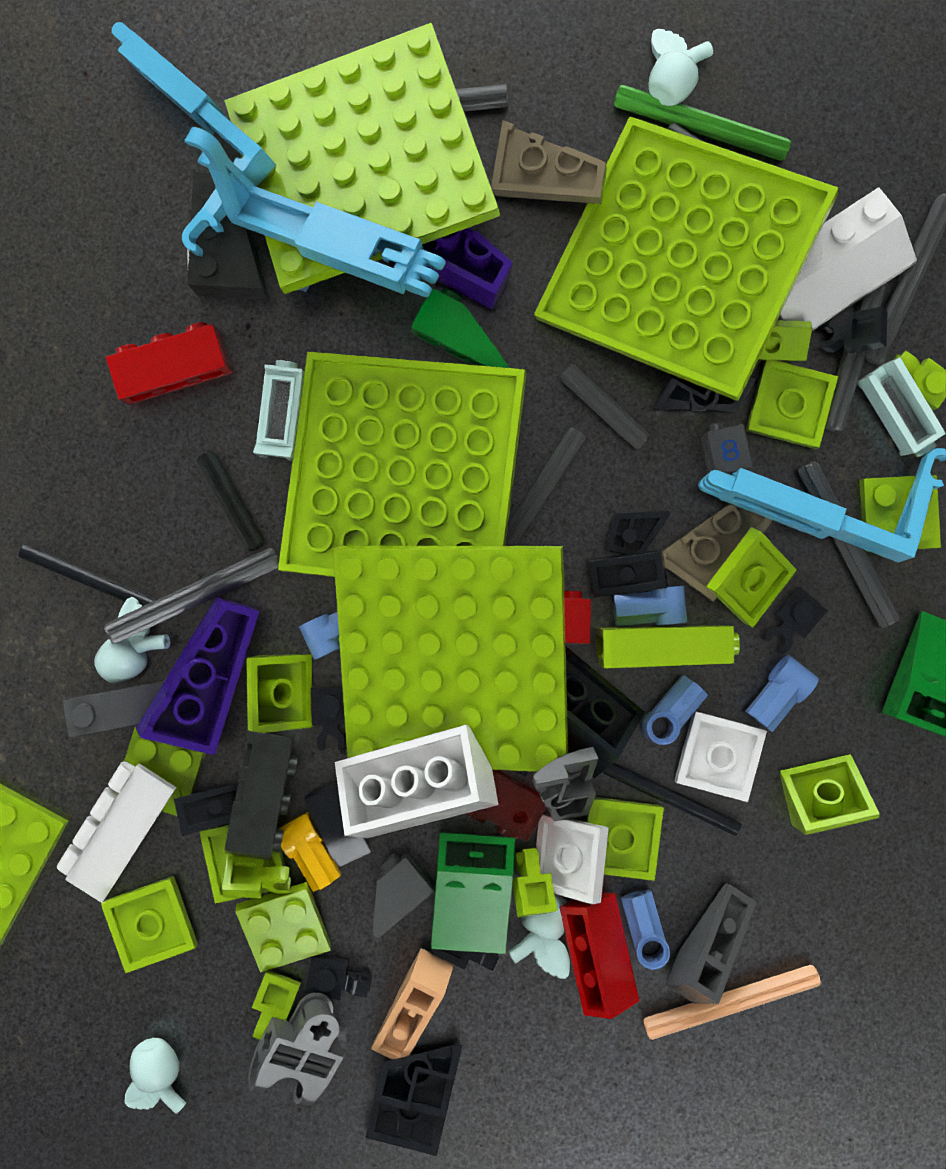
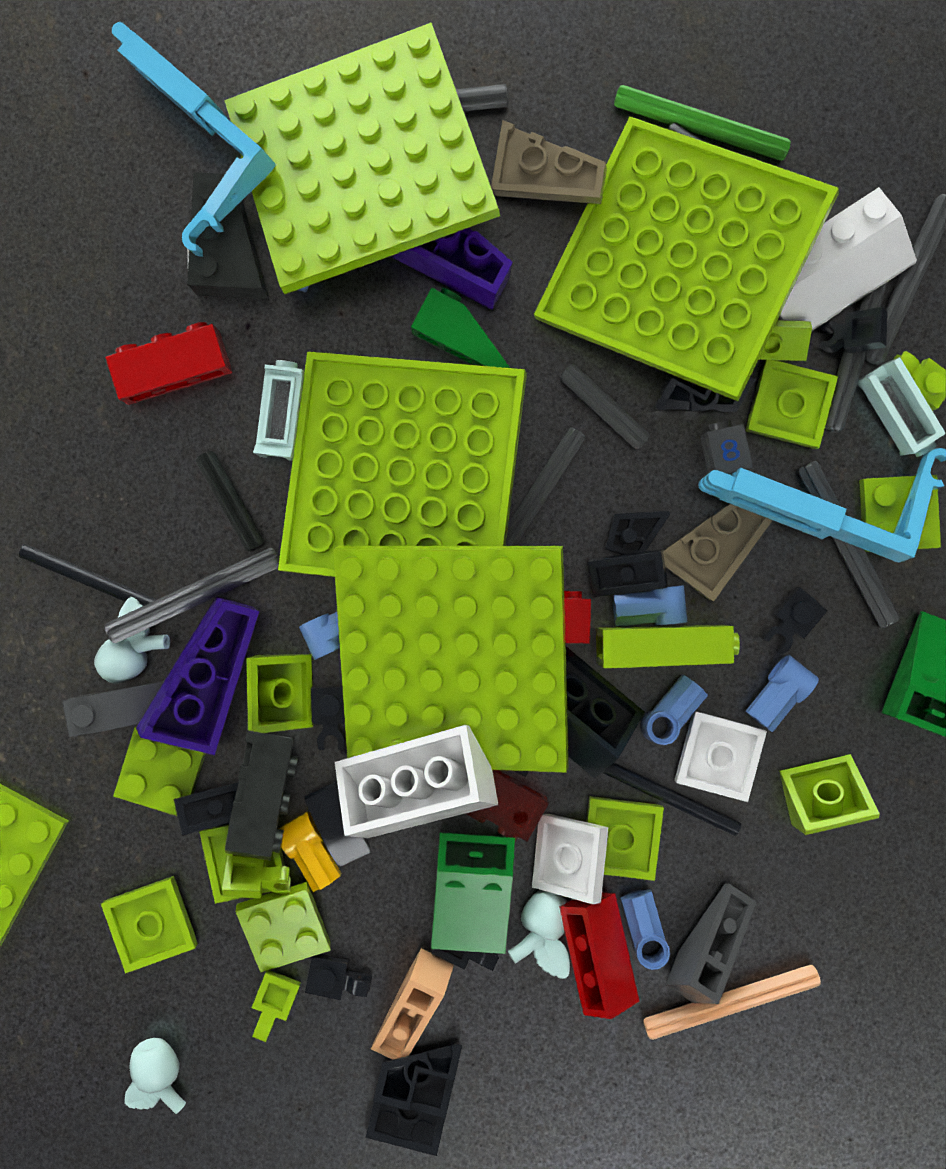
(114, 829): white windscreen -> none
(299, 1050): dark grey piece -> none
(320, 230): medium azure hinge -> none
(399, 890): dark grey slope -> none
(532, 890): lime plate -> none
(569, 792): dark grey slope -> none
(676, 68): light aqua piece -> none
(751, 577): lime plate -> none

